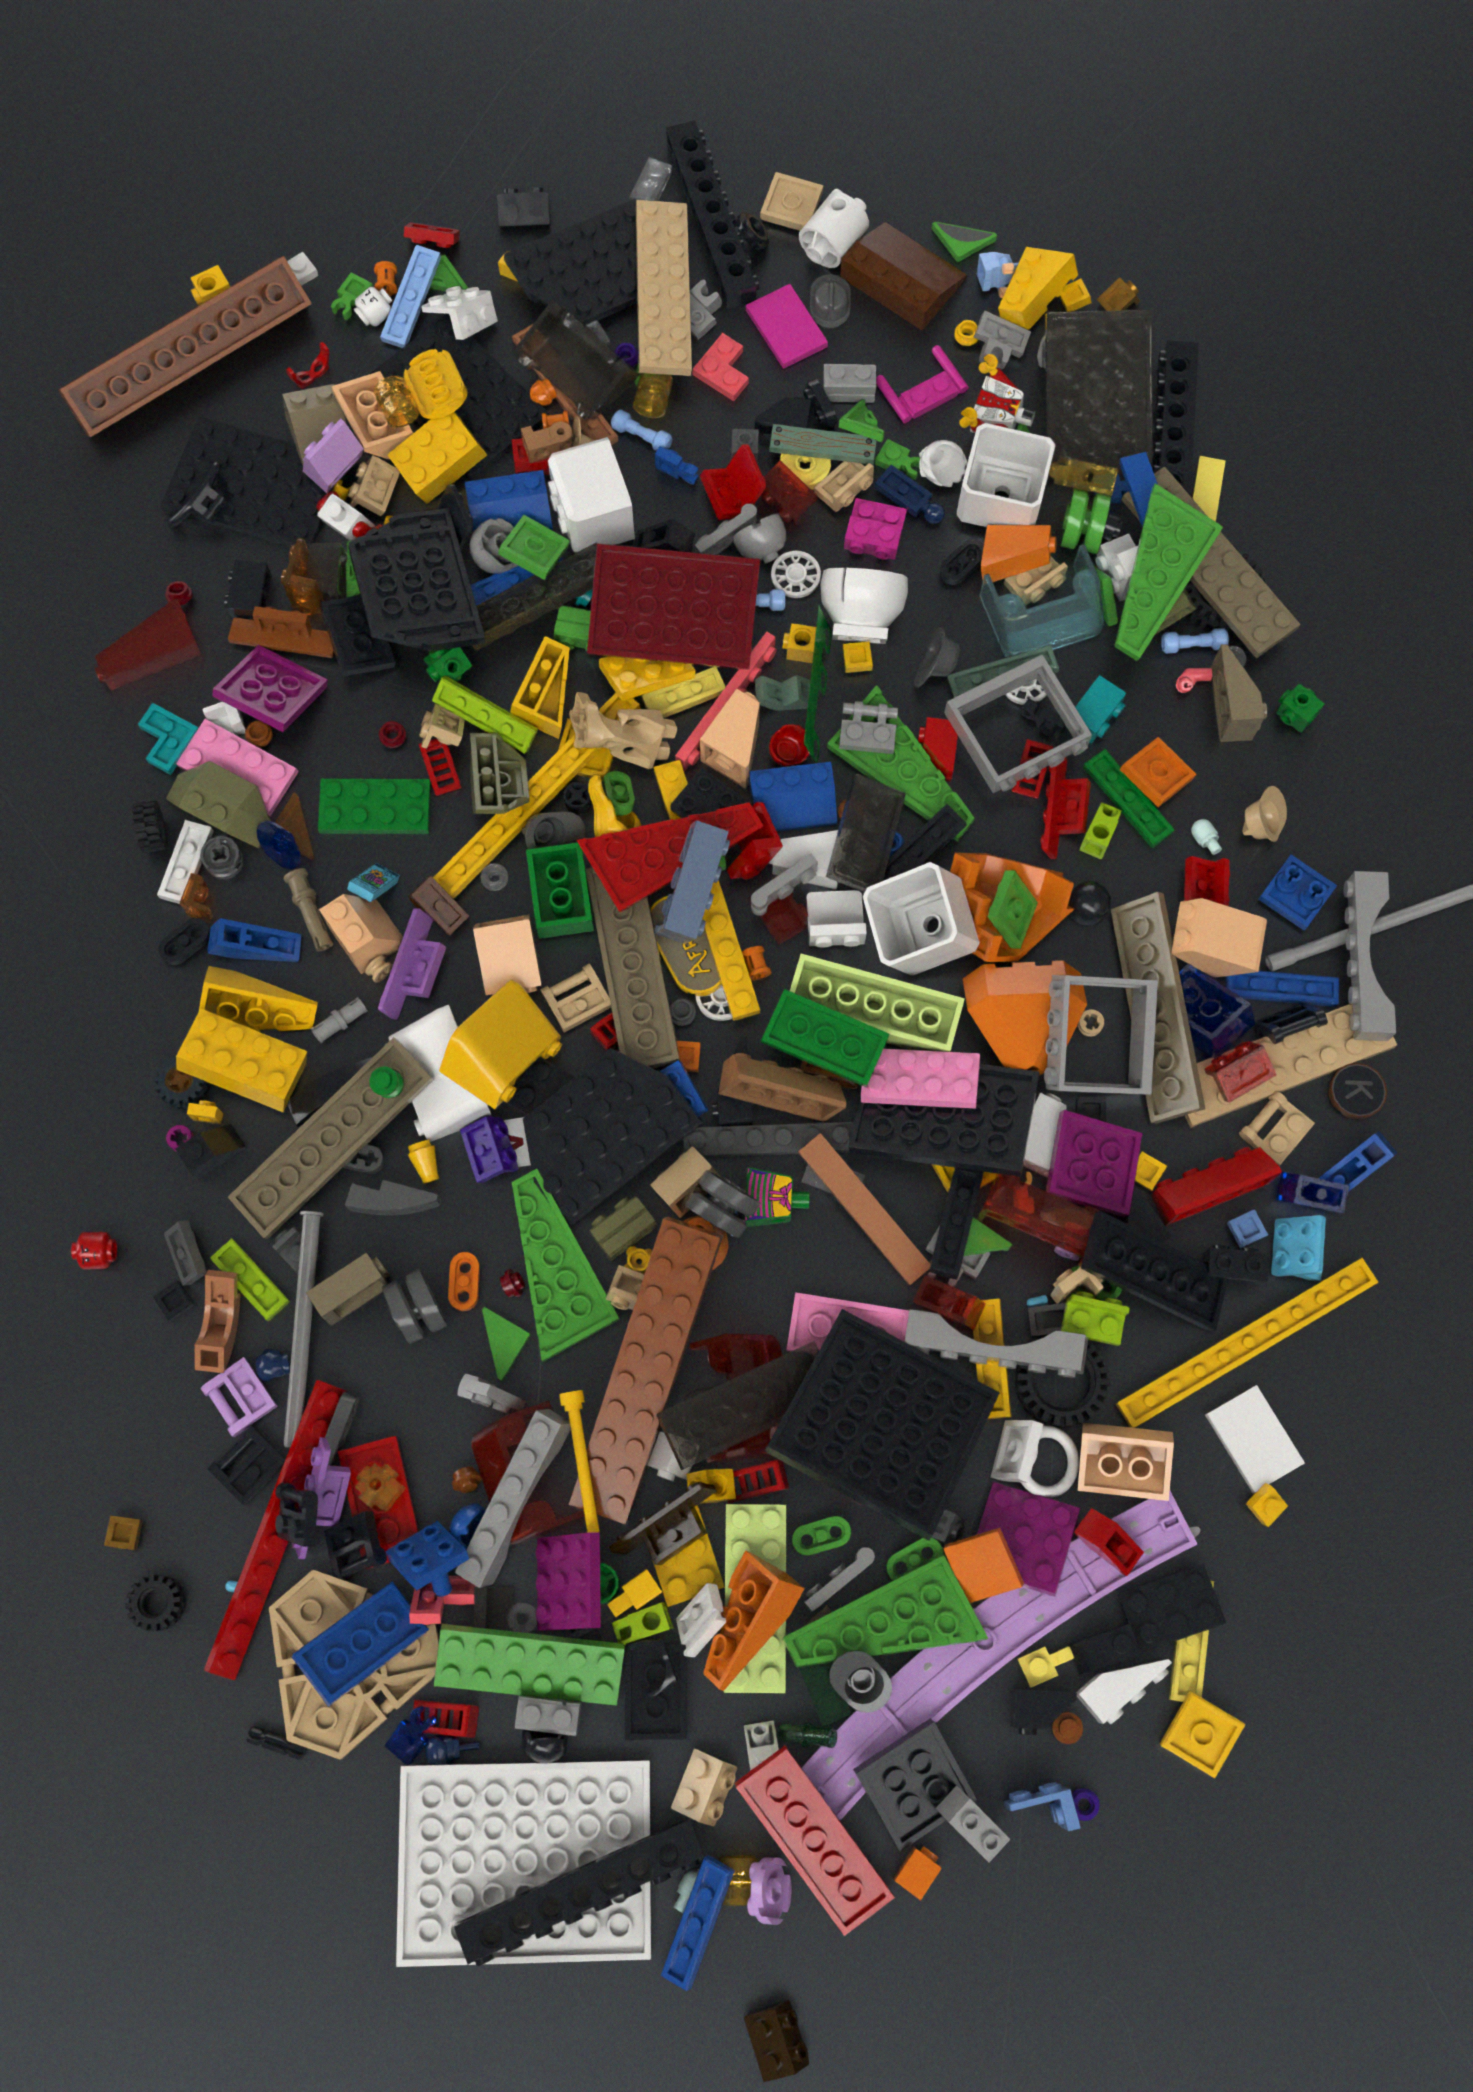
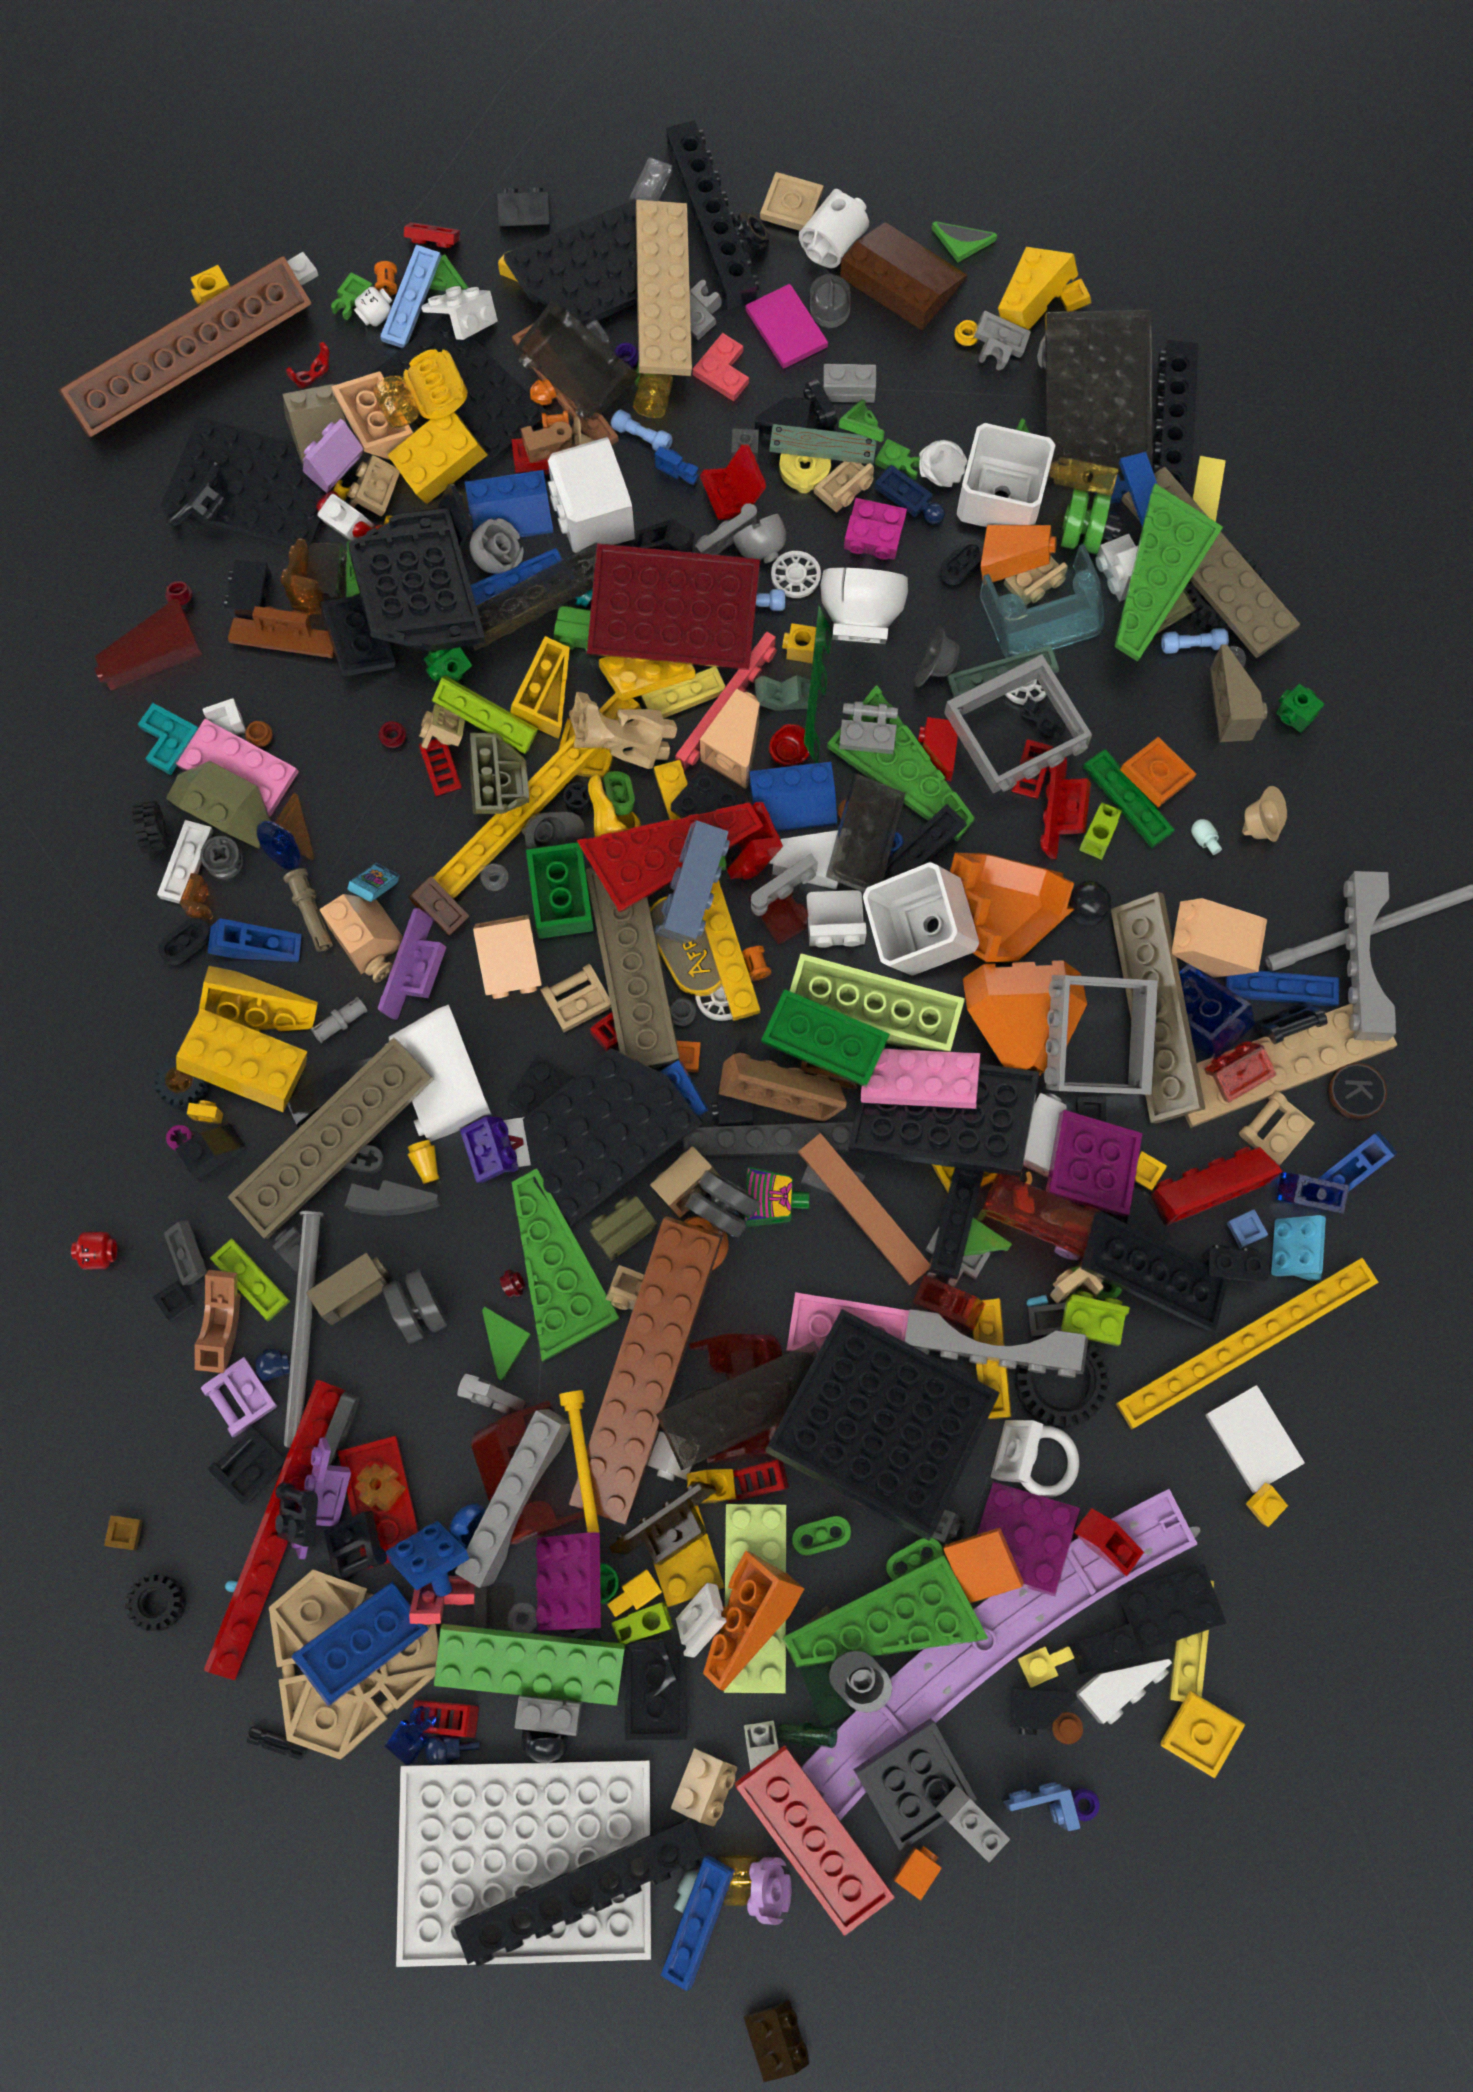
(270, 688): magenta plate -> none
(374, 806): green plate -> none
(386, 1082): green wheel -> none
(464, 1282): orange plate -> none
(466, 1479): dark orange plate -> none
(499, 1045): yellow windscreen -> none
(533, 547): bright green plate -> none
(635, 1254): yellow plate -> none
(787, 493): clear red bracket -> none
(840, 1578): light grey plate -> none
(857, 657): yellow plate -> none
(928, 393): dark pink plate -> none
(995, 270): light blue piece -> none
(998, 401): torso -> none
(1012, 909): bright green plate -> none
(1099, 705): teal brick -> none
(1099, 1022): tan bush -> none
(1108, 599): bright green tile -> none
(1119, 296): pearl gold bracket -> none
(1125, 1461): light nougat slope -> none
(1190, 677): coral arm -> none
(1207, 880): red bracket -> none
(1297, 892): blue plate -> none

